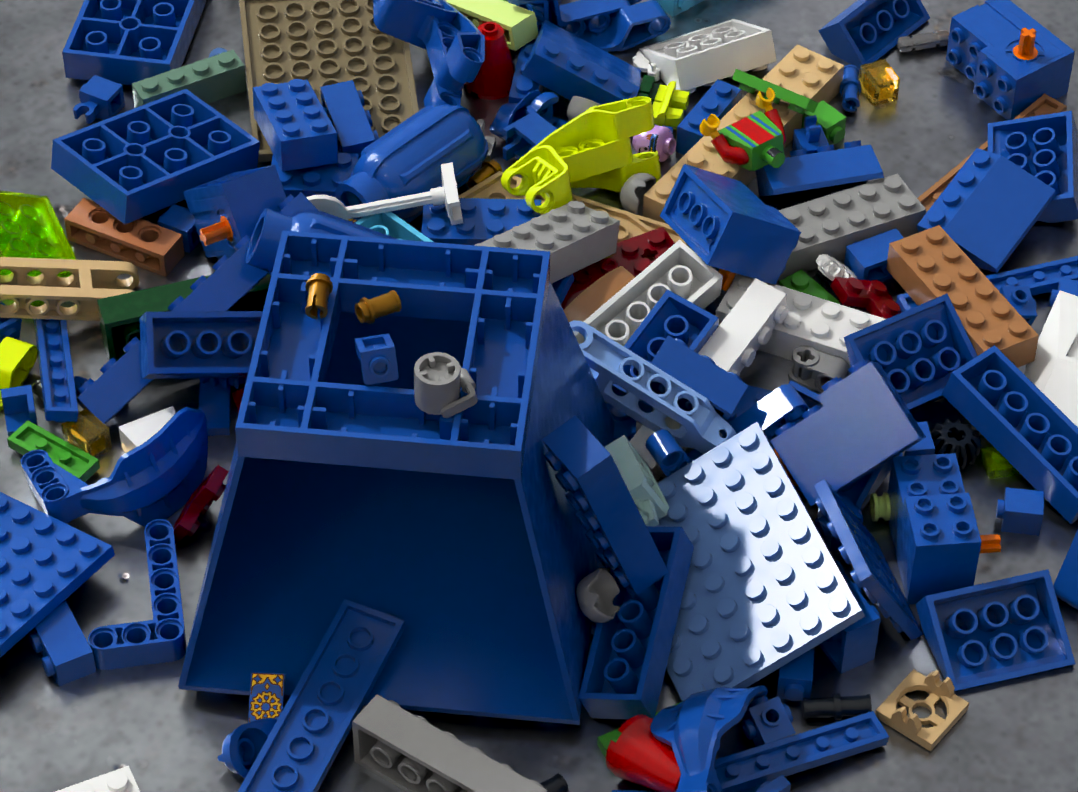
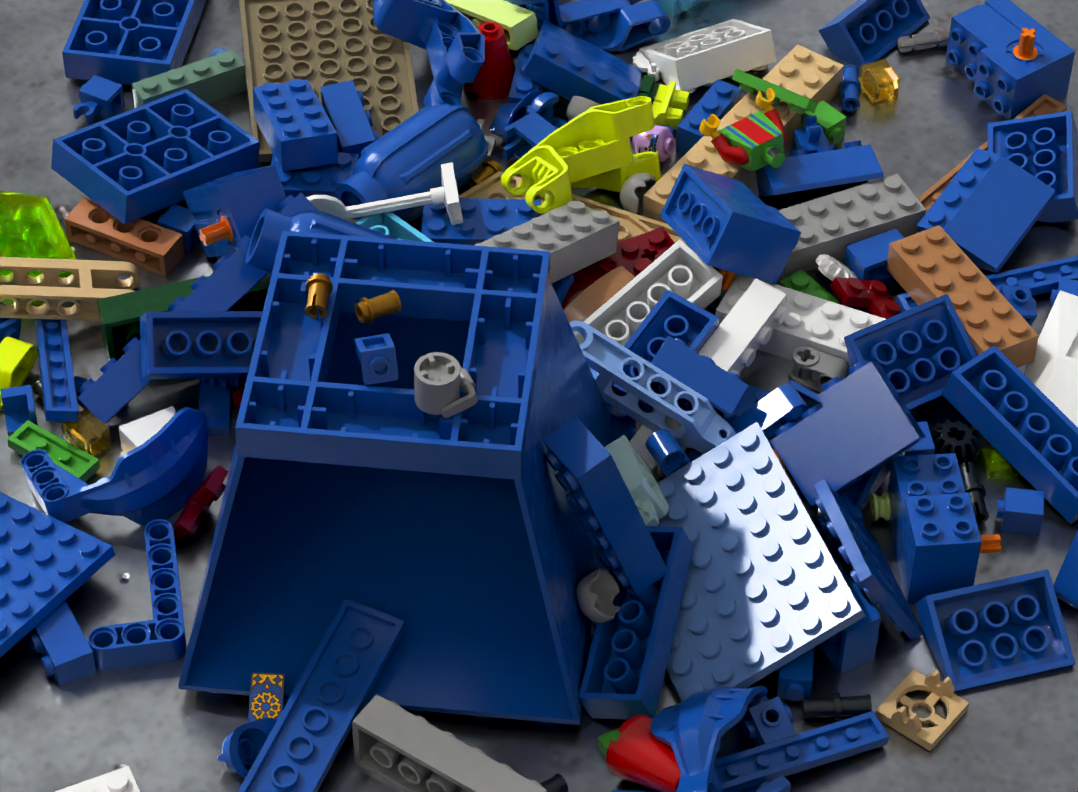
(975, 489): none -> black pin

